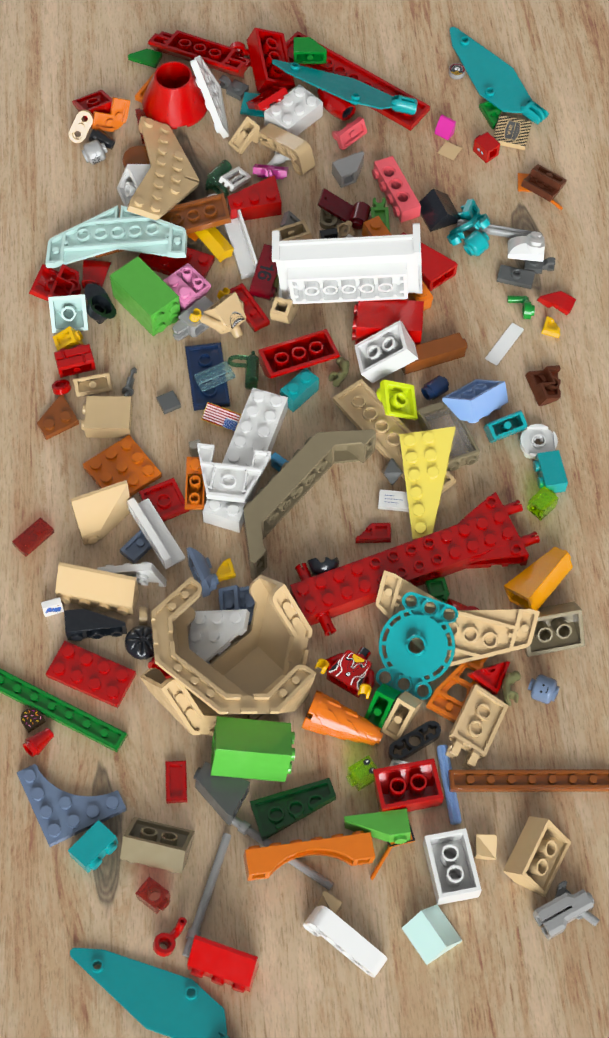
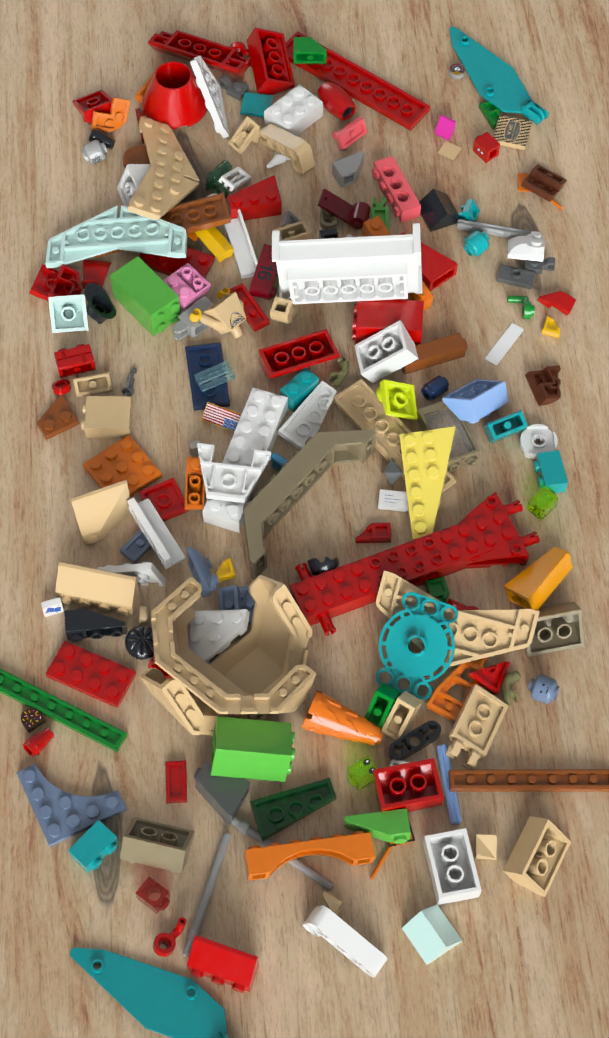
(33, 537): clear red plate -> none
(68, 338): yellow bracket -> none
(81, 125): plate -> none
(146, 57): green tile -> none
(168, 402): dark grey tile -> none
(251, 368): clear green piece -> none
(263, 100): red plate -> none
(269, 170): dark pink plate -> none
(308, 417): none -> white wing
(341, 228): tan plate -> none
(349, 88): teal wing -> none
(350, 671): red torso -> none
(477, 221): teal helmet -> none
(563, 910): light grey piece -> none

